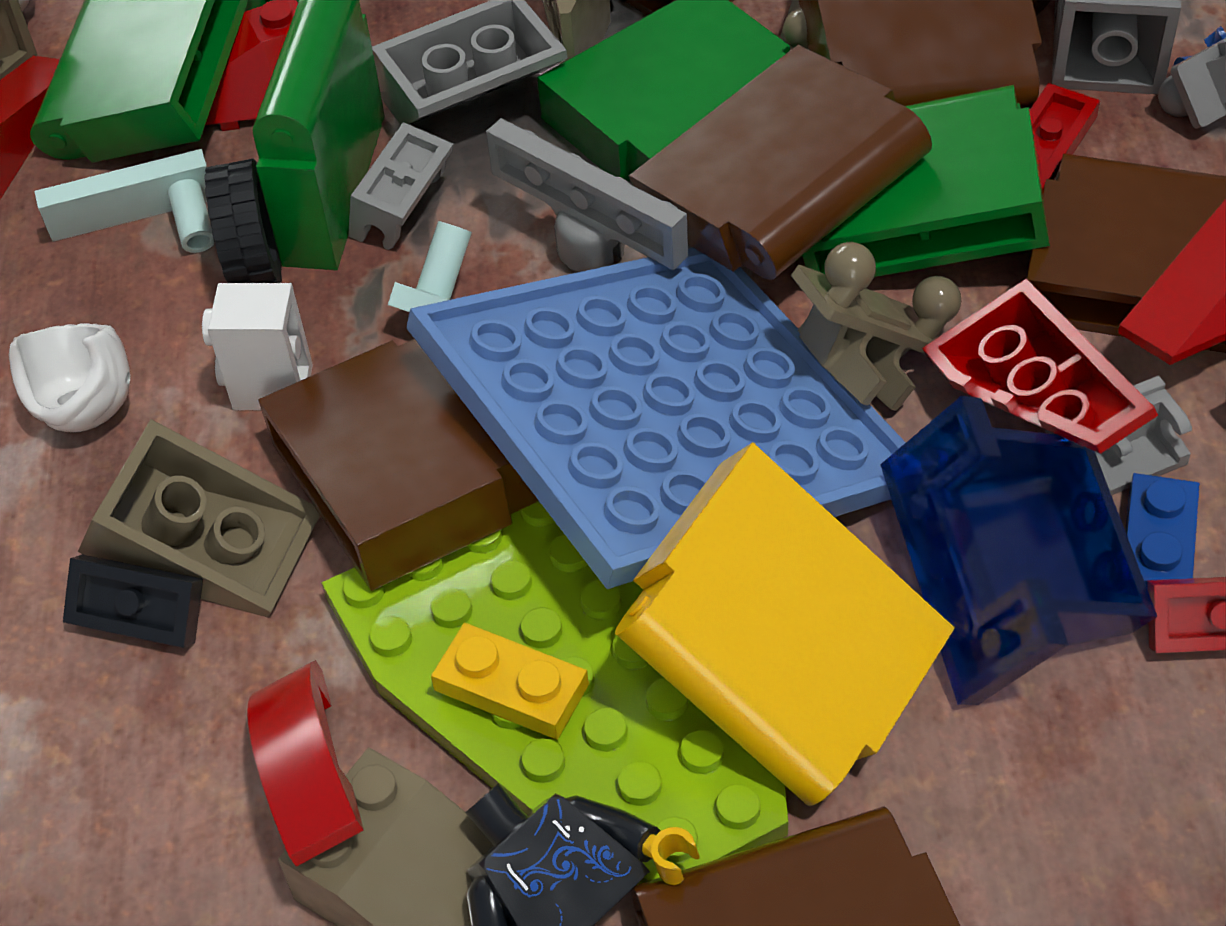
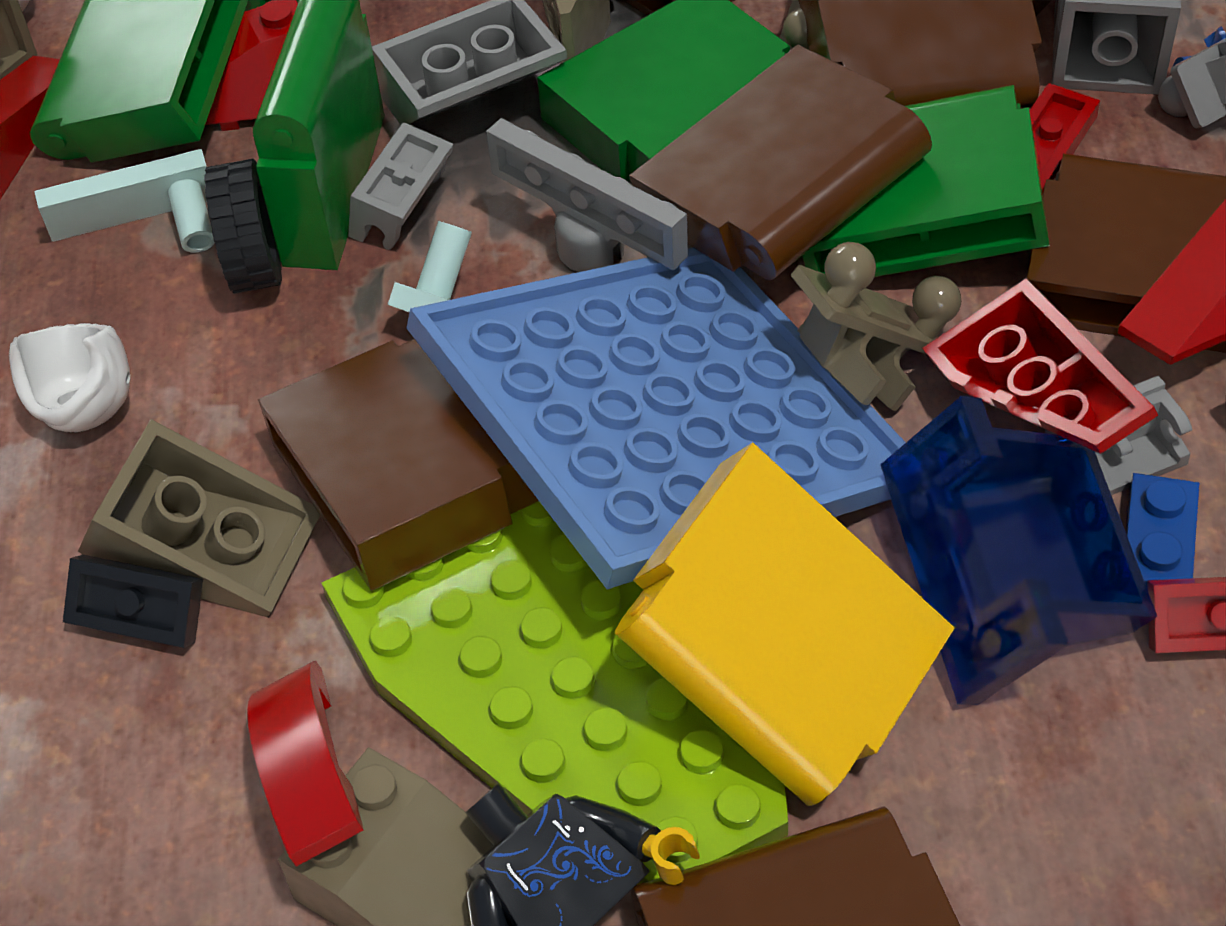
(256, 340): white brick -> none
(510, 680): yellow plate -> none

